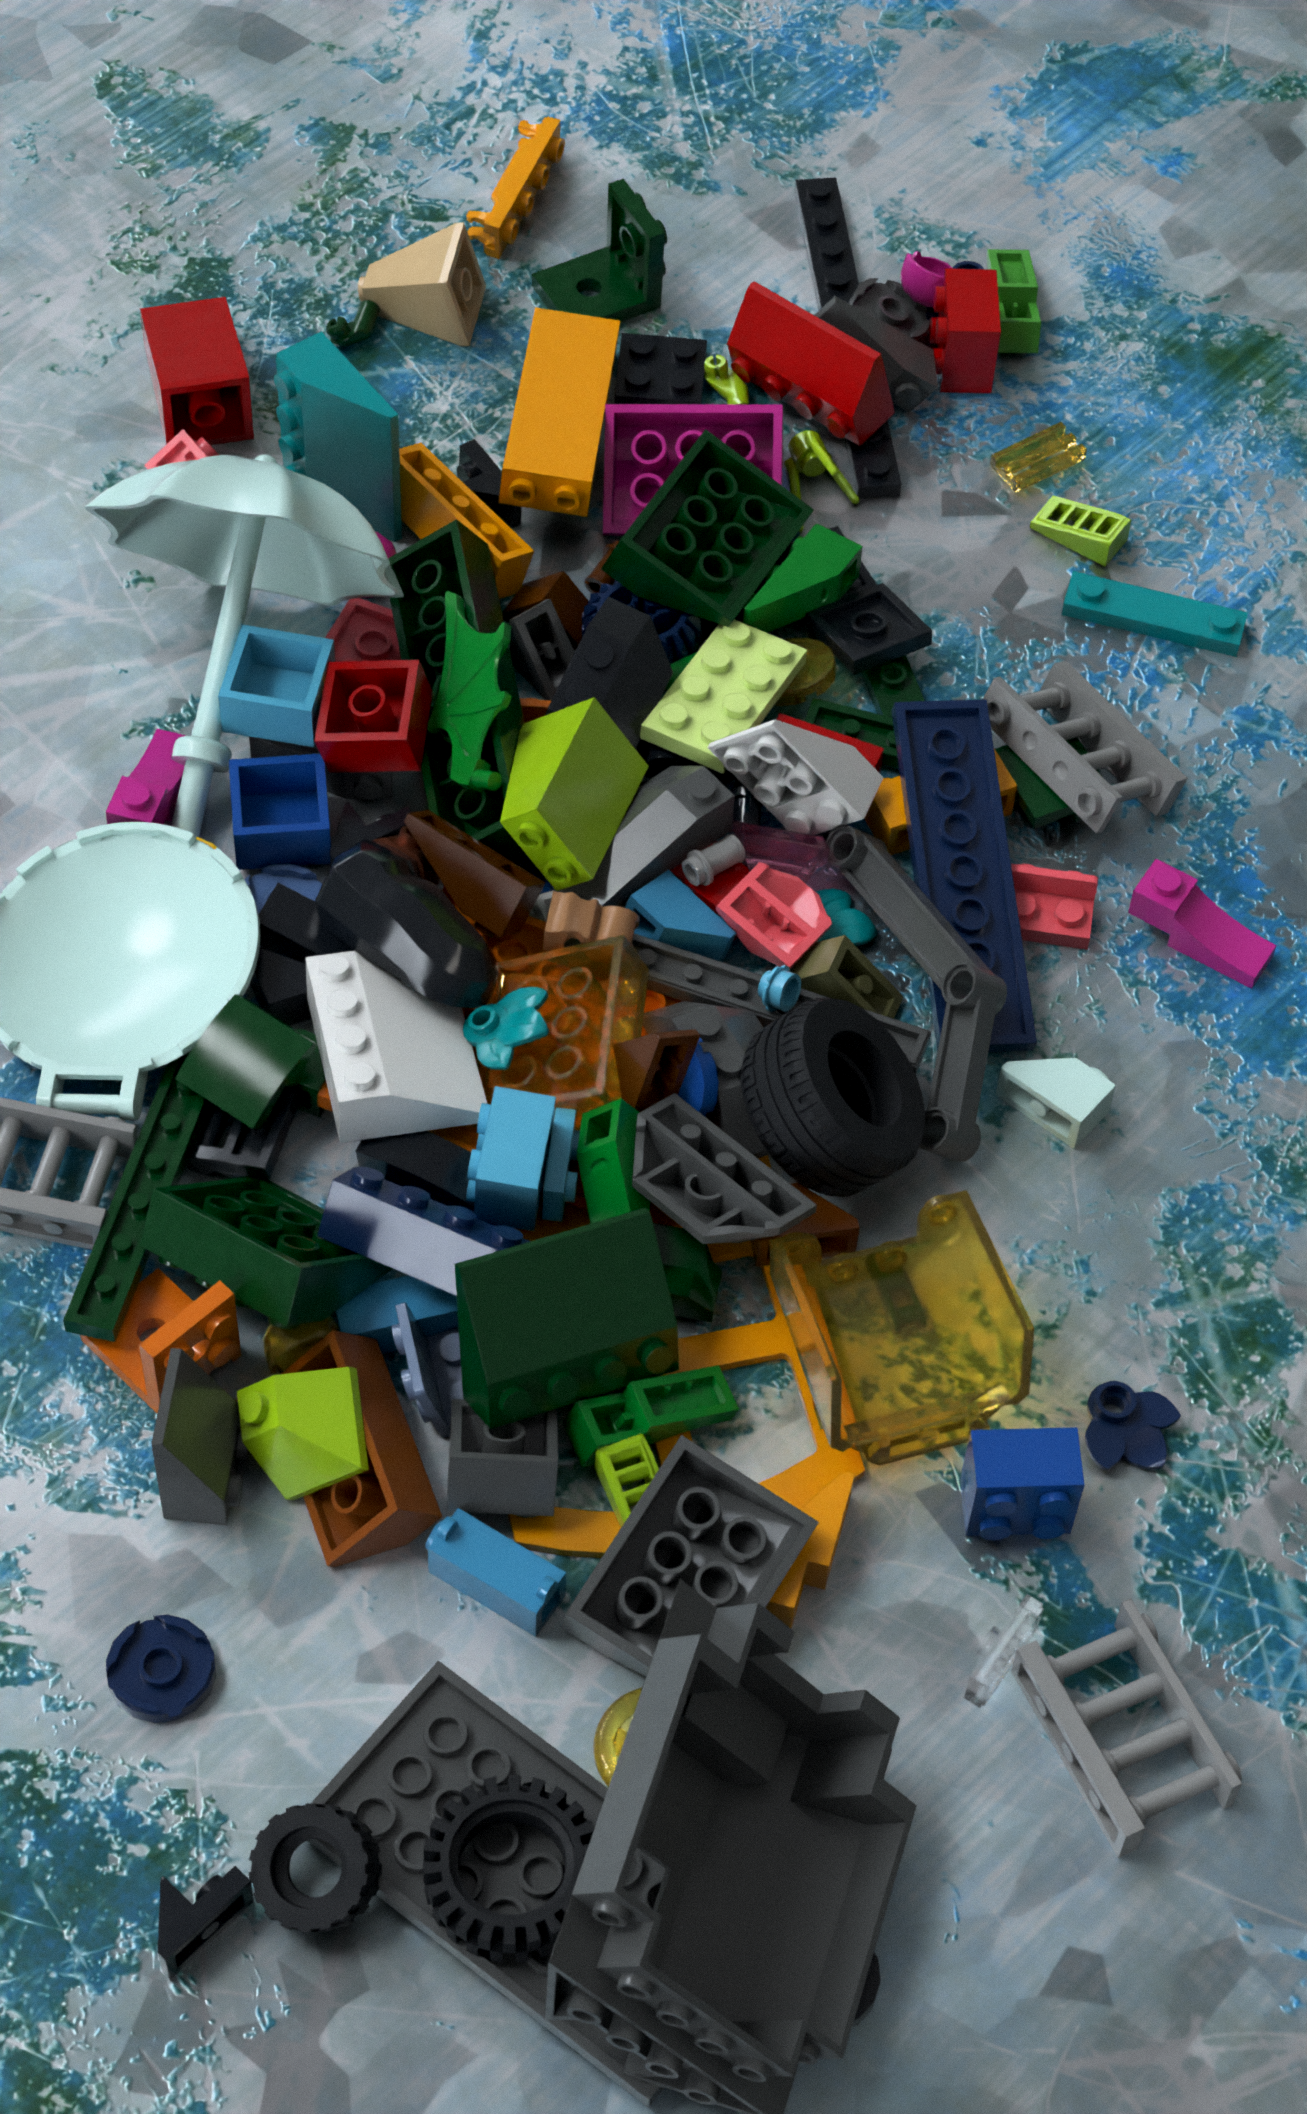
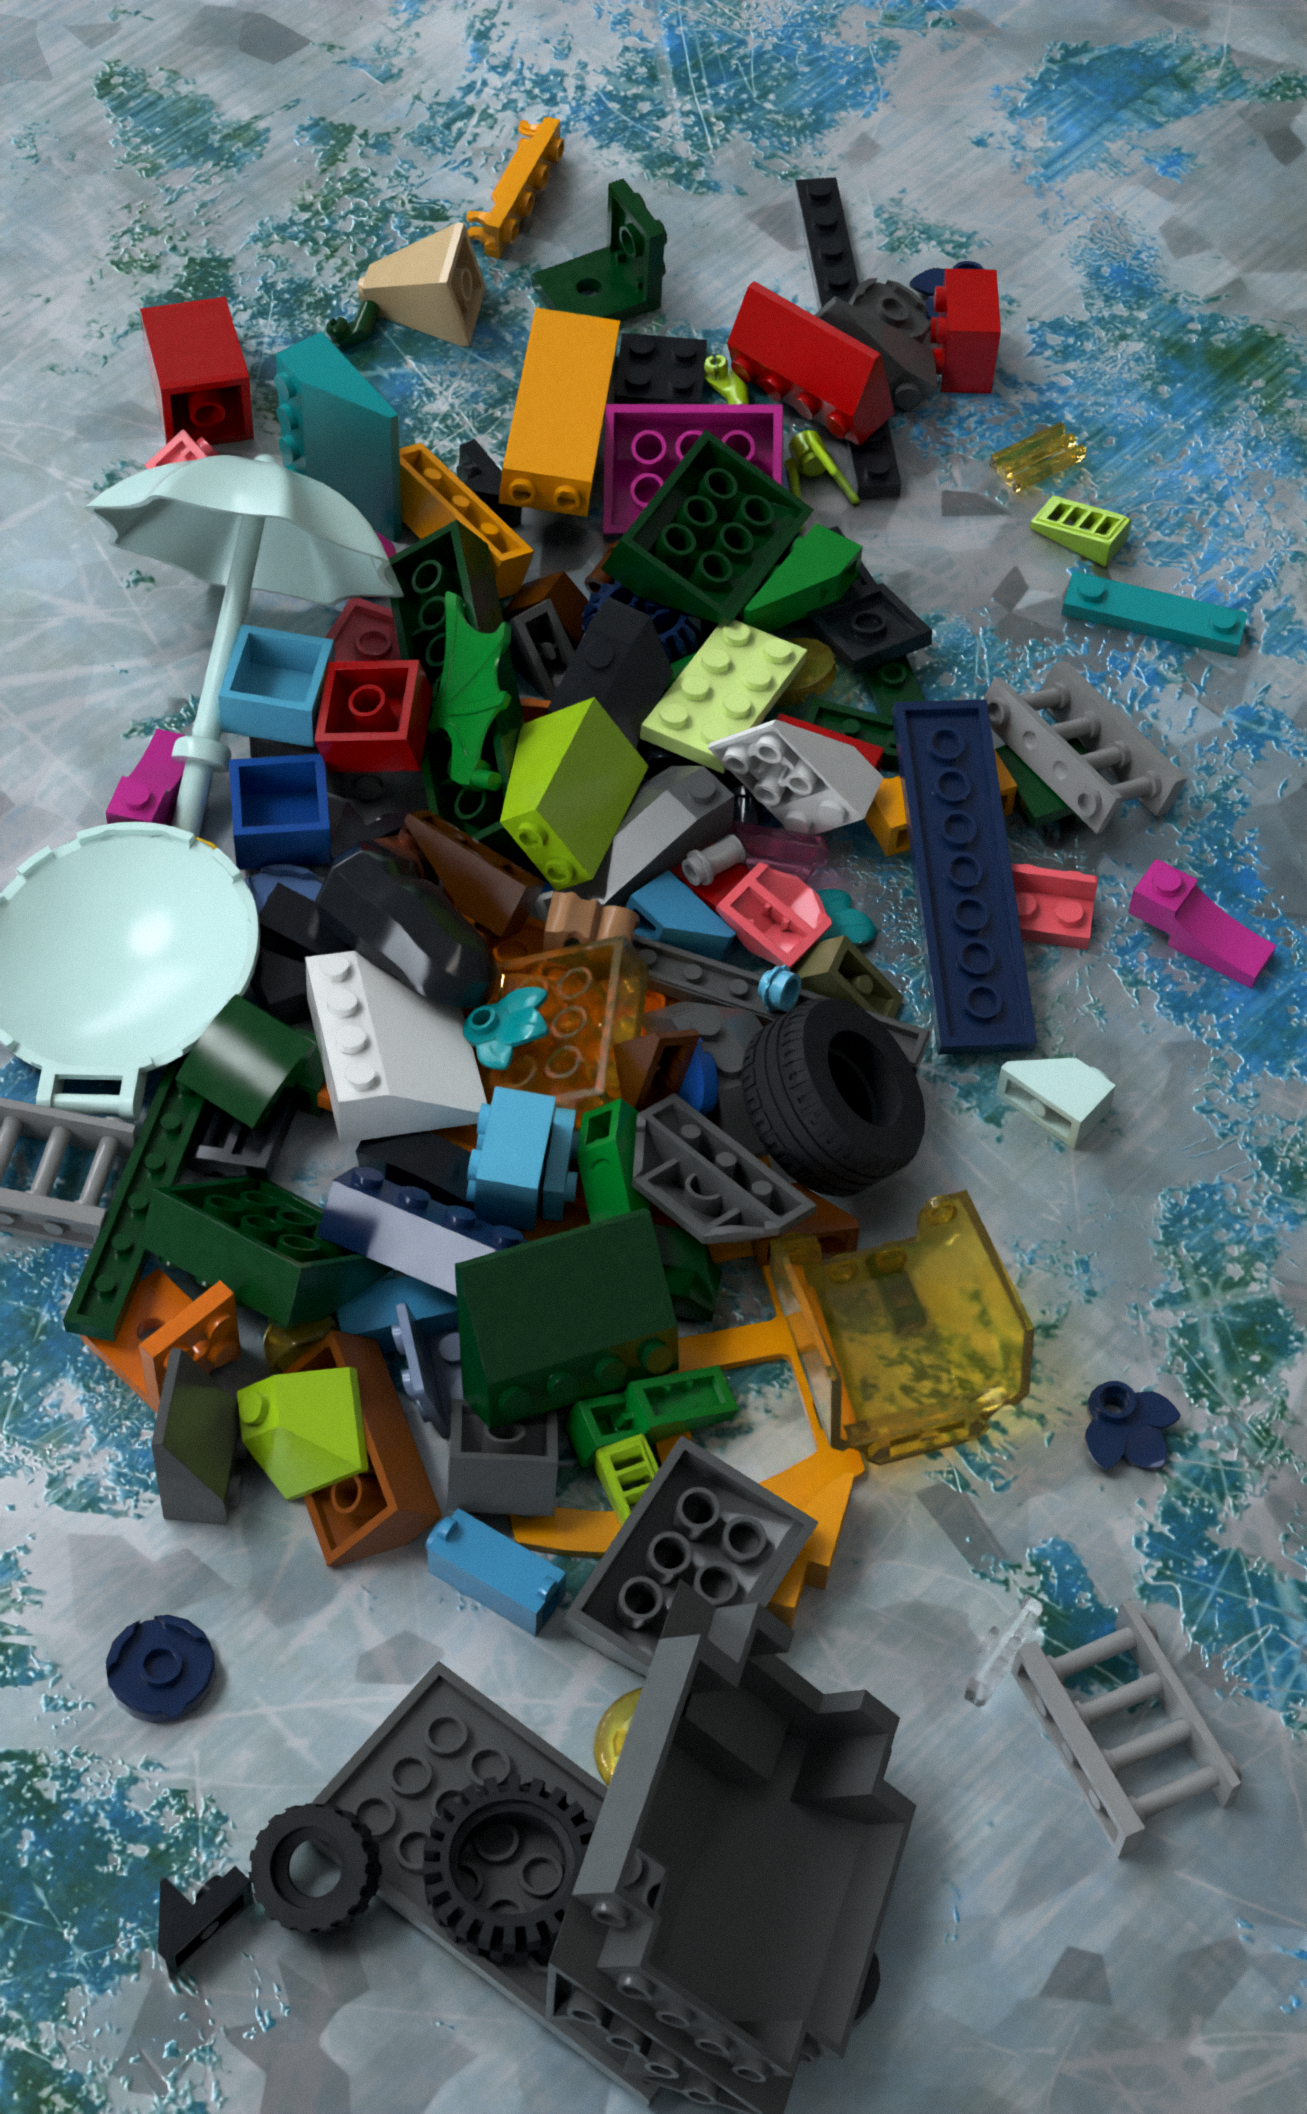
(920, 276): dark pink hair -> none
(966, 985): dark grey piece -> none
(1017, 300): bright green slope -> none
(1021, 1482): blue piece -> none

